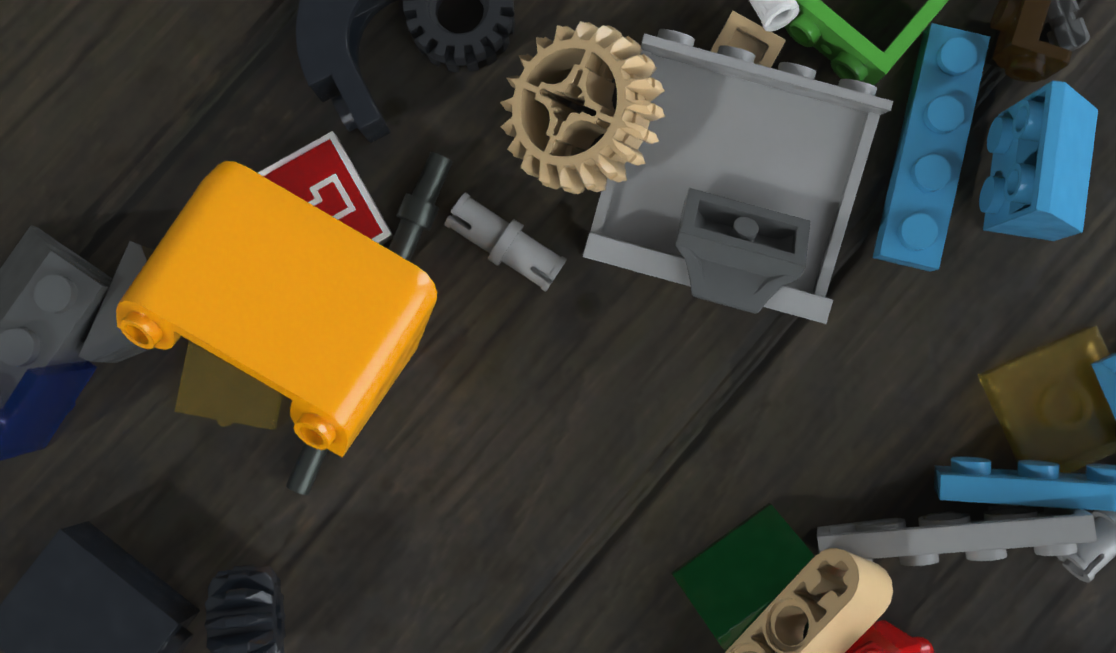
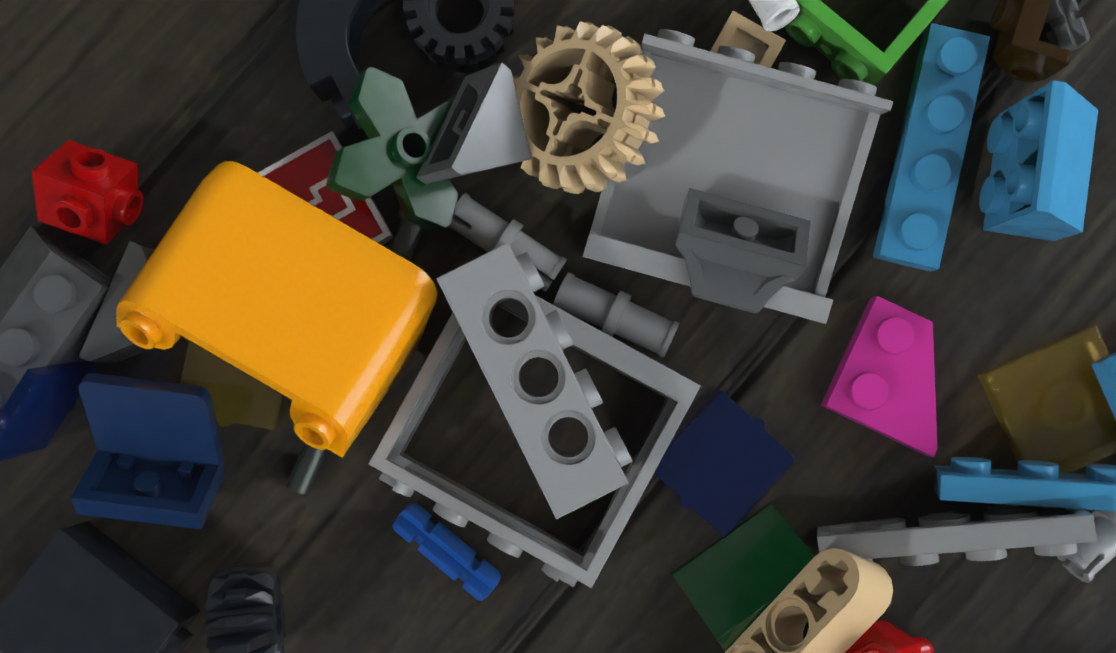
(87, 192): none -> red brick
(153, 454): none -> dark blue bracket
(393, 152): none -> dark green plant
(447, 551): none -> blue axle
(480, 128): none -> dark grey slope
(506, 529): none -> light grey window
(564, 477): none -> light grey brick
(615, 314): none -> light grey pin
(722, 463): none -> clear blue piece
(889, 377): none -> dark pink wing

